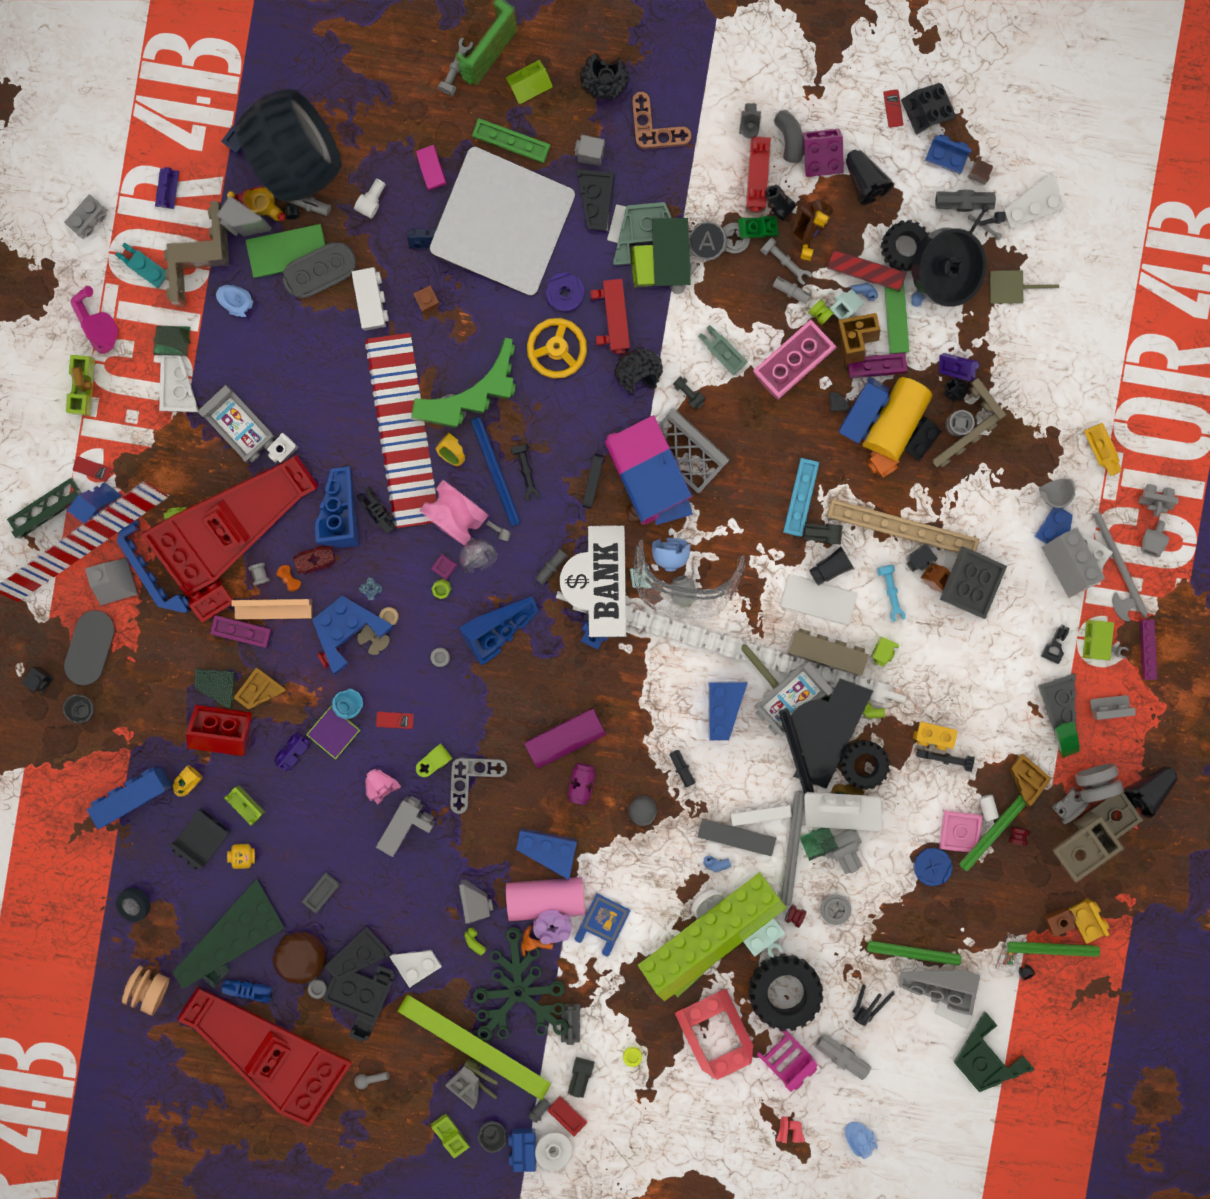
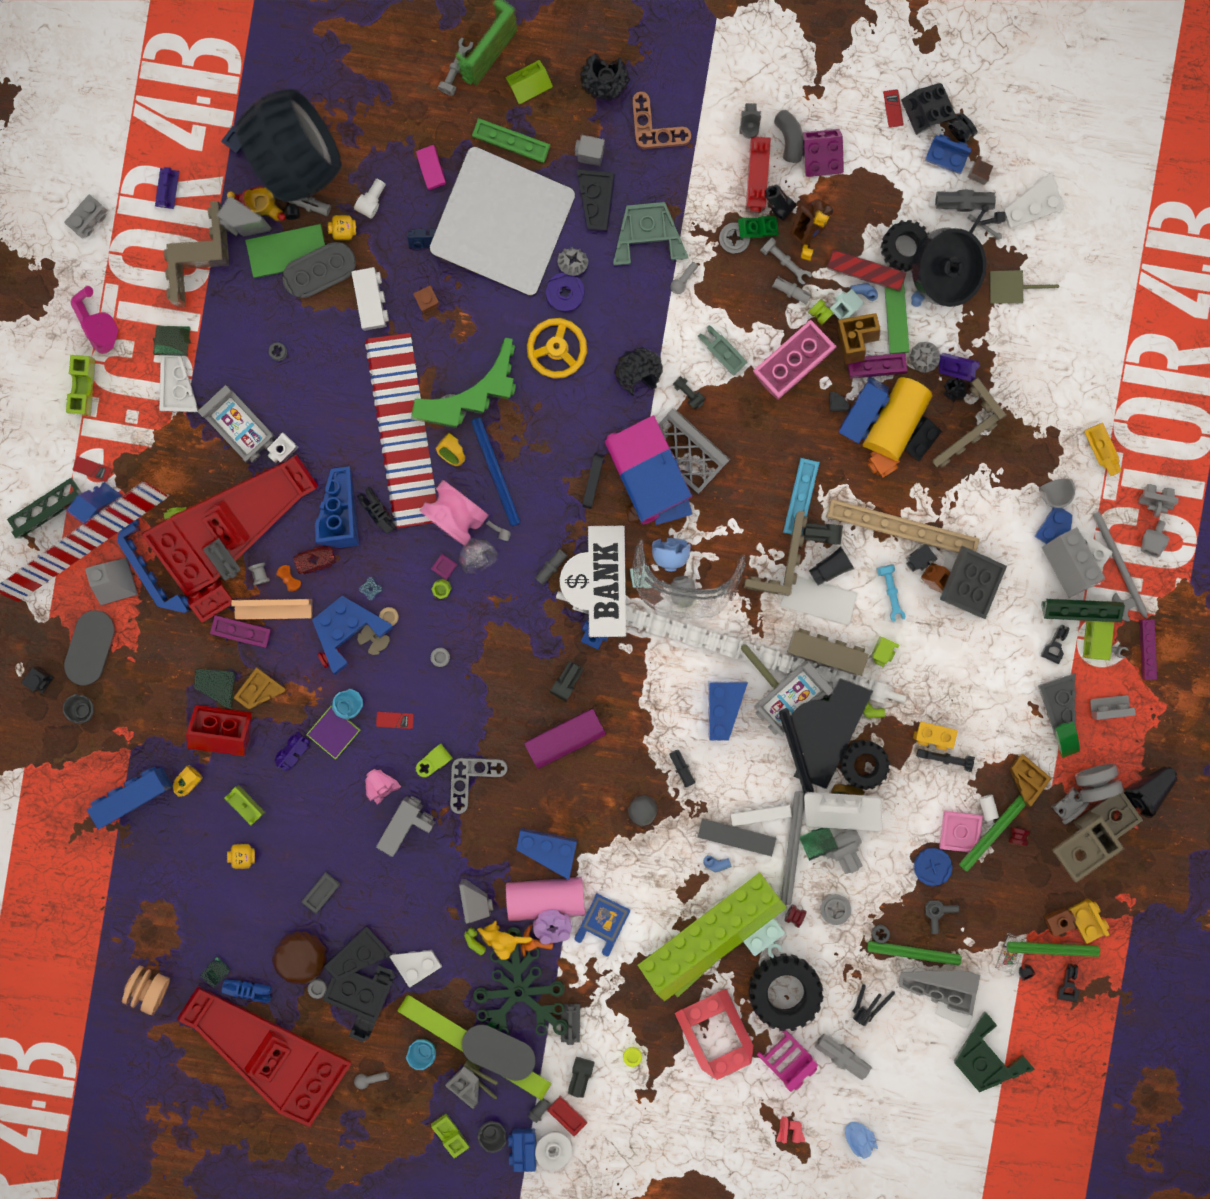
(79, 380): pearl gold arm -> none
(133, 904): black wheel -> none
(143, 266): teal hinge -> none
(200, 839): black panel -> none
(222, 559): none -> dark grey hinge
(234, 299): light blue hat -> none
(237, 931): dark green wing -> none
(283, 353): none -> dark grey bush
(342, 227): none -> yellow head
(421, 1054): none -> medium azure hair
(491, 631): blue wedge -> none
(498, 1052): none -> dark grey tile
(501, 942): none -> yellow animal
(526, 470): black piece -> none
(564, 685): none -> pearl dark grey piece
(577, 267): none -> light grey gear
(585, 775): magenta piece -> none
(616, 224): white sticker -> none
(616, 316): red brick -> none
(642, 265): lime hinge -> none
(671, 251): dark green sticker -> none
(705, 901): white piece -> none
(708, 240): black tile -> none
(790, 578): none -> dark tan bracket
(867, 177): black cone -> none
(885, 930): none -> dark grey bush
(932, 361): none -> light grey gear
(935, 910): none -> dark grey piece
(959, 423): light grey wheel -> none
(962, 128): none -> black wheel
(1070, 972): none -> black piece
(1083, 610): none -> dark green fence

